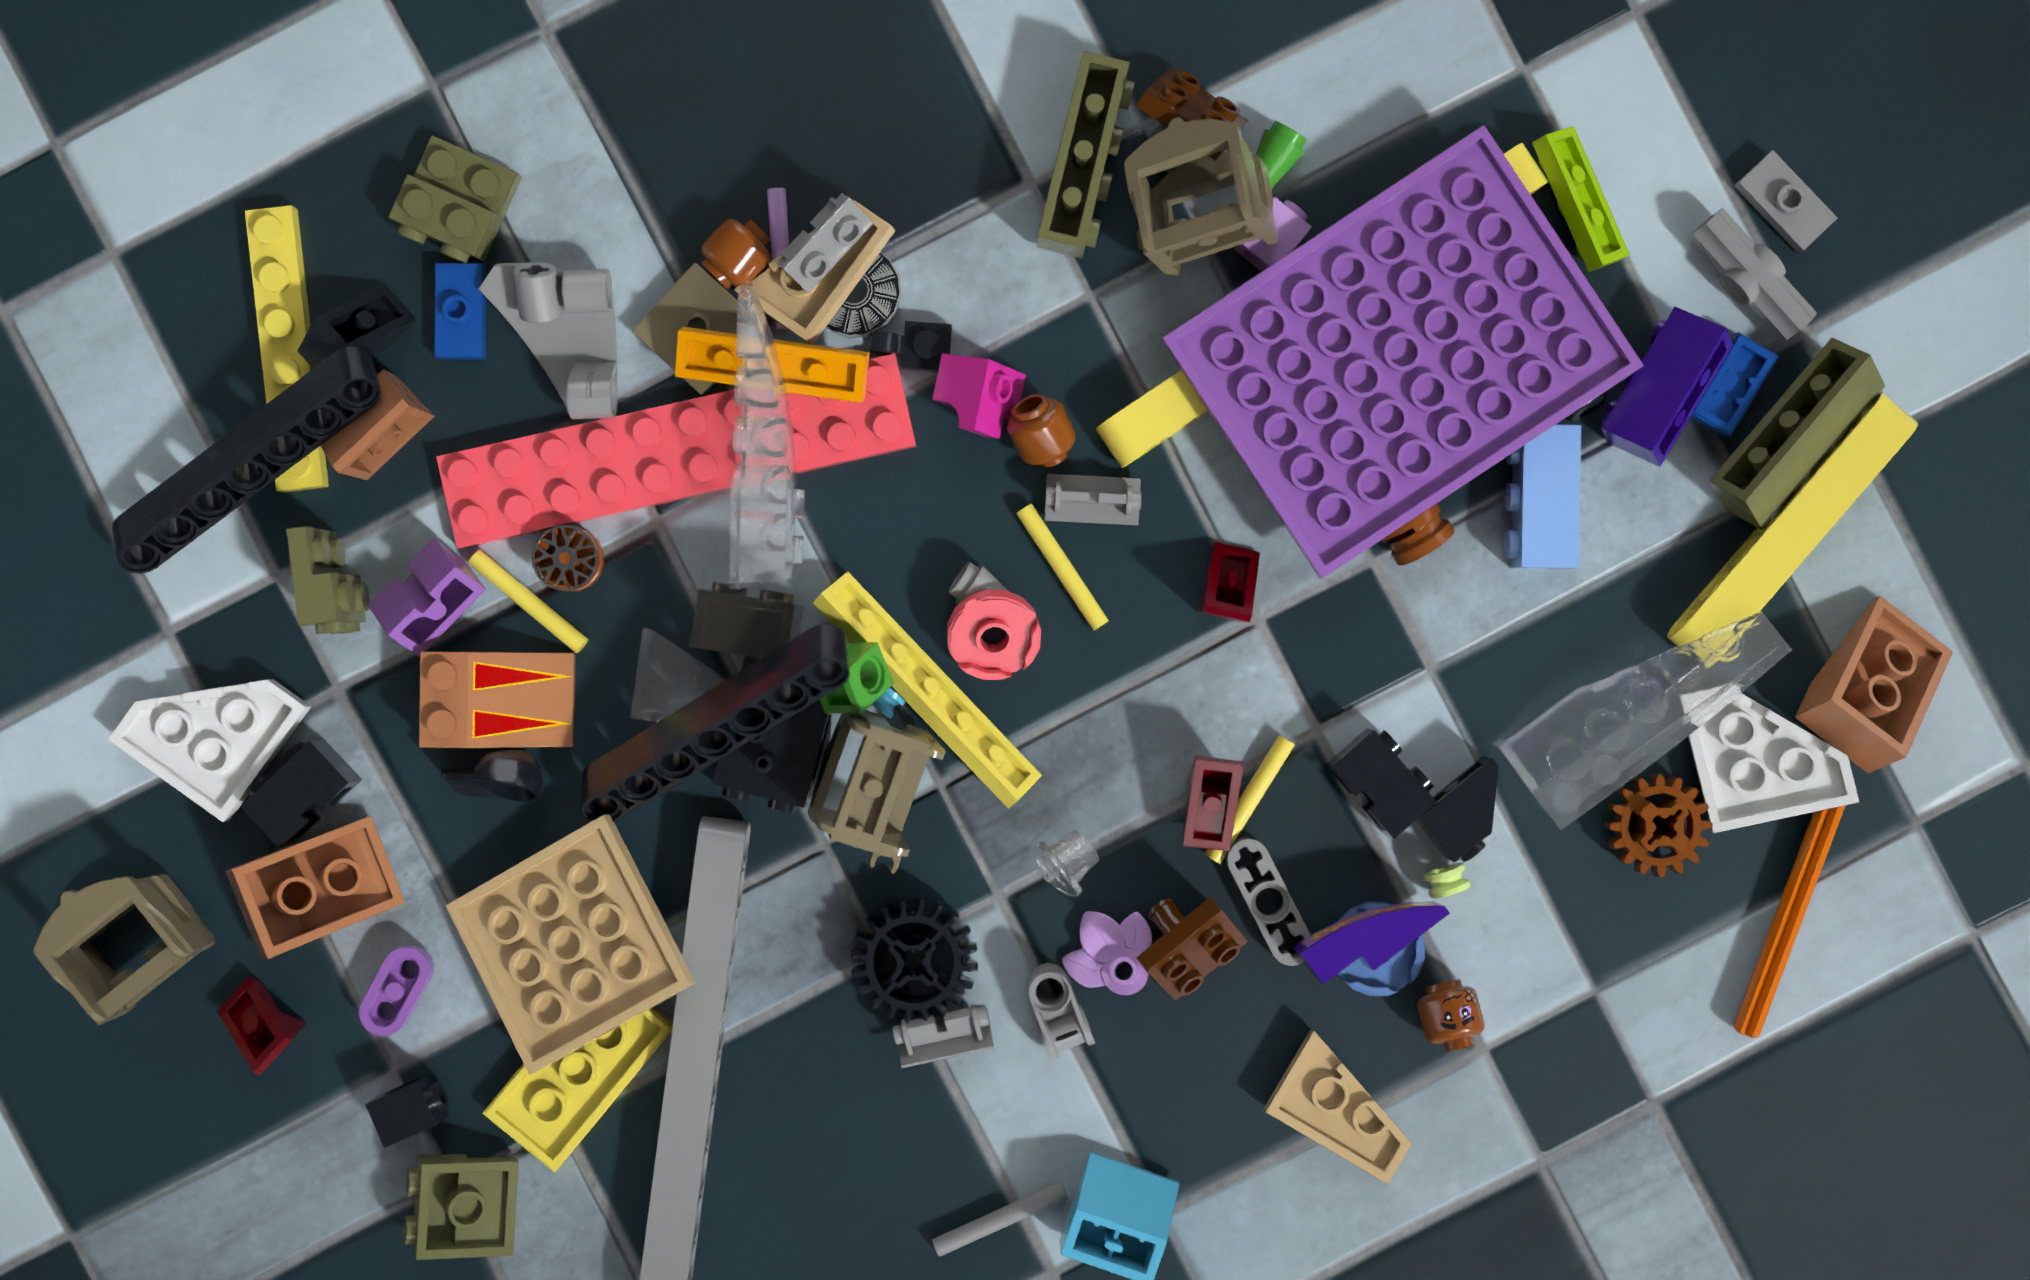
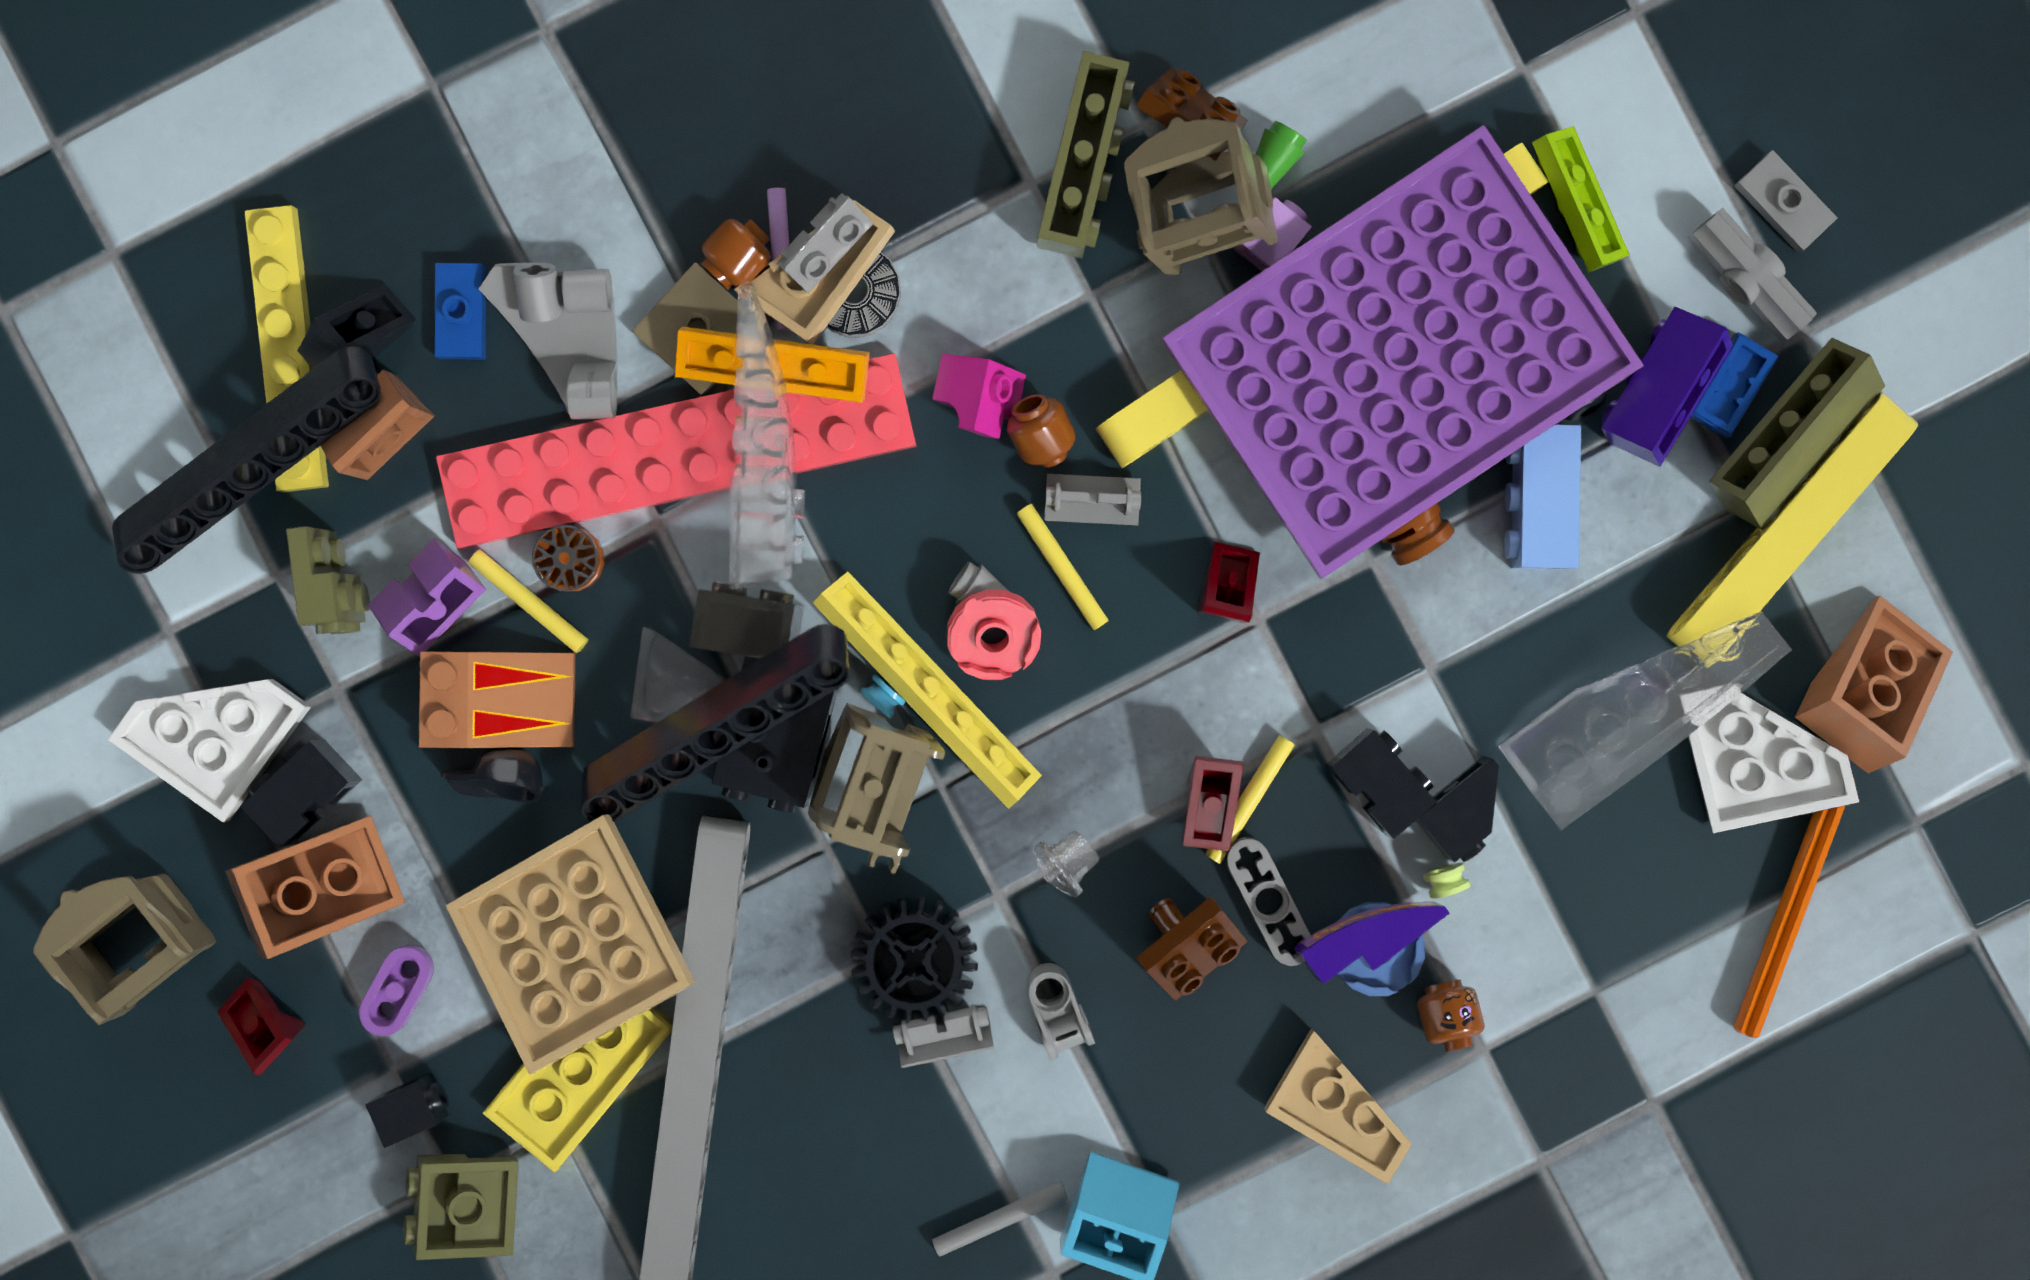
(454, 201): olive plate -> none
(866, 682): bright green brick -> none
(919, 346): black plate -> none
(1105, 948): lavender plate -> none
(1672, 811): dark orange gear -> none

